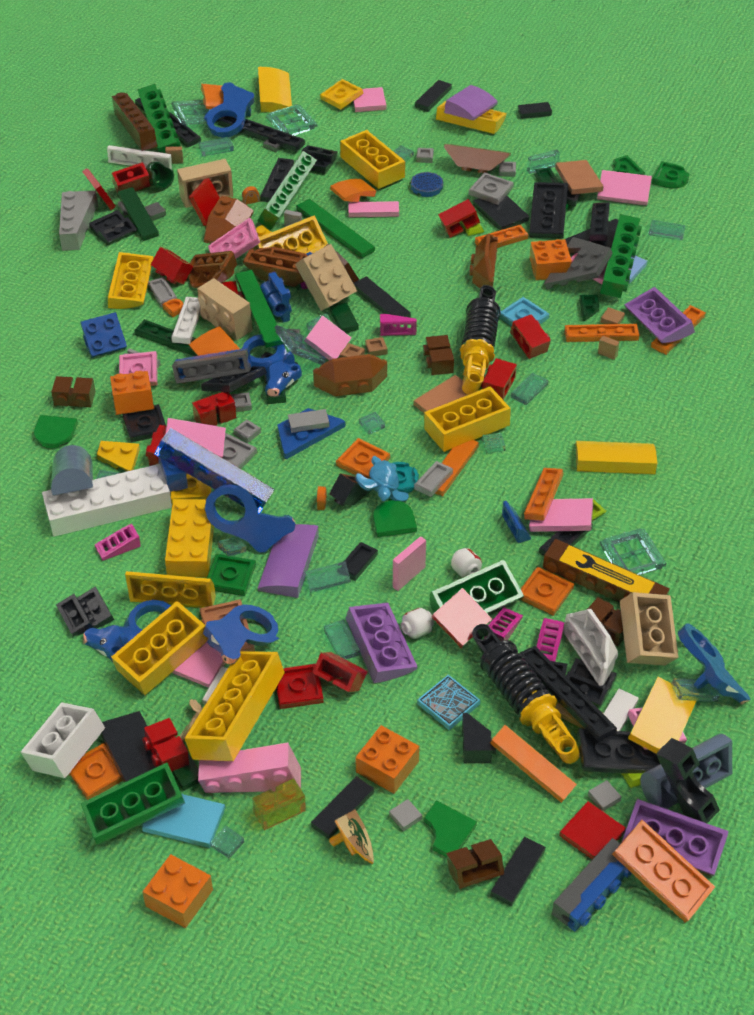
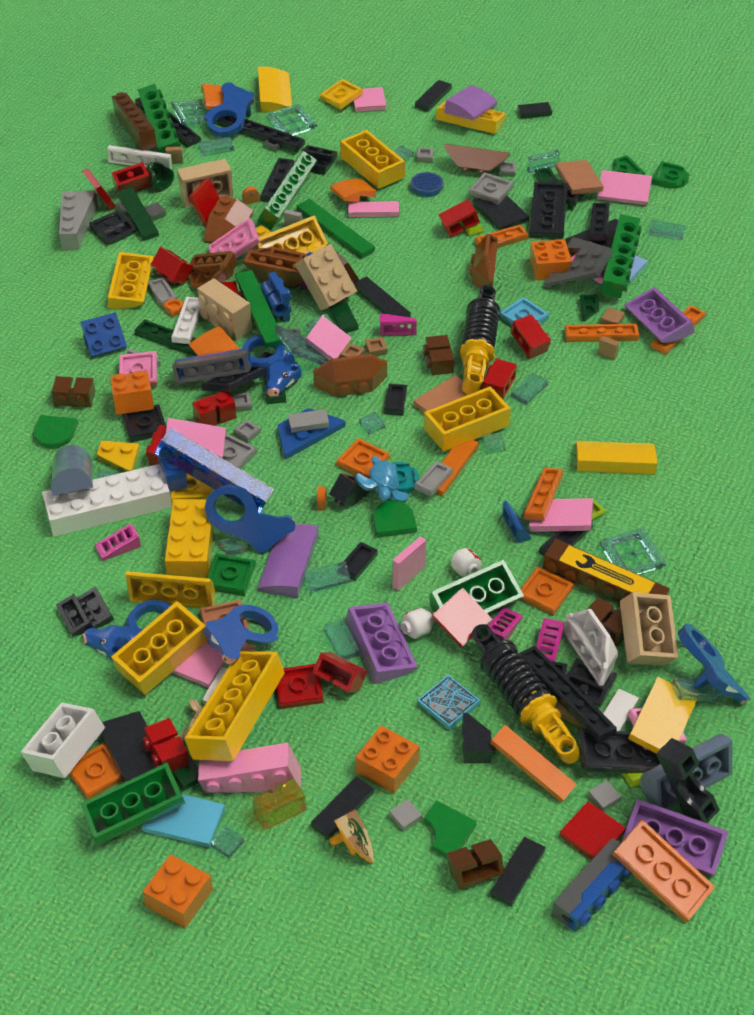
(396, 399): none -> black tile

